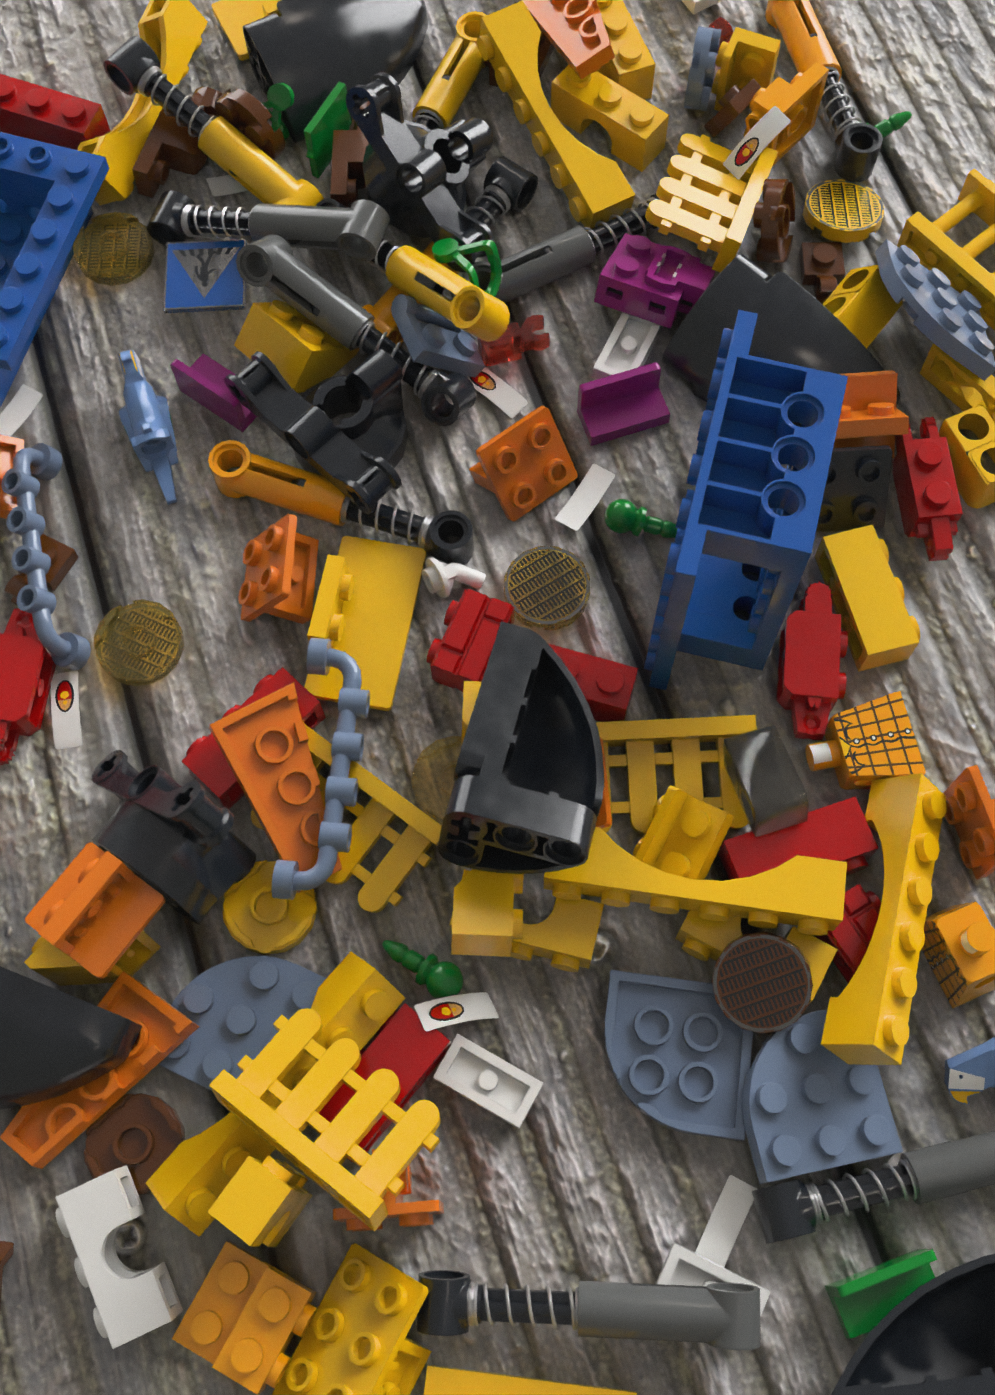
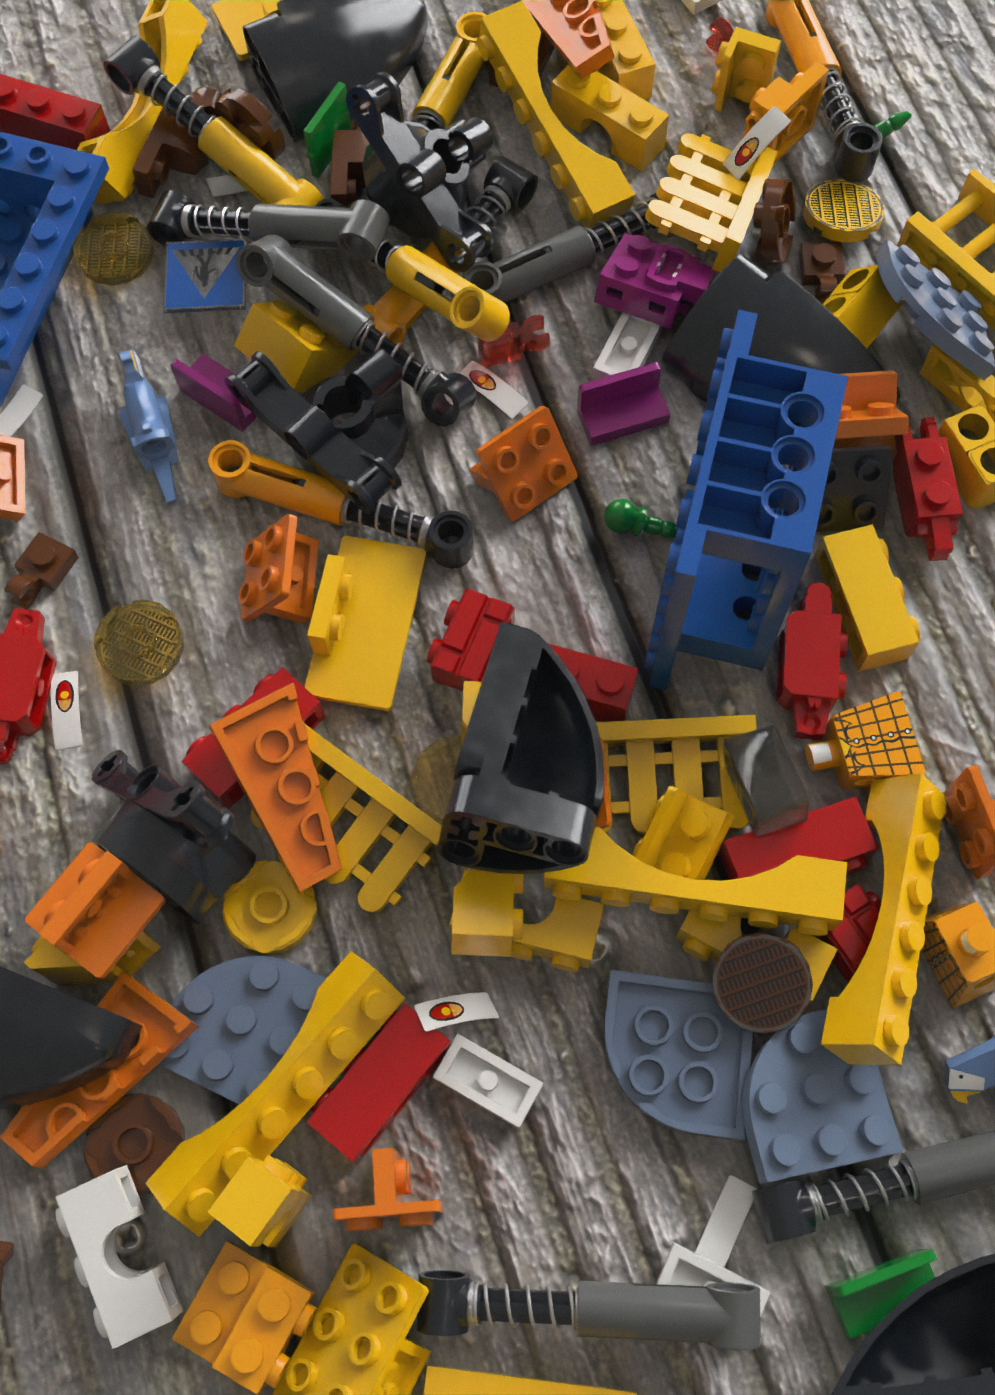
(43, 462): sand blue bar -> none
(279, 98): green piece -> none
(339, 789): sand blue bar -> none
(340, 1138): yellow fence -> none
(434, 346): sand blue plate -> none
(440, 978): green bar -> none
(441, 576): white plate -> none
(448, 250): green piece -> none
(547, 587): tile -> none
(585, 497): white sticker -> none
(702, 68): sand blue plate -> none
(733, 104): reddish brown plate -> none

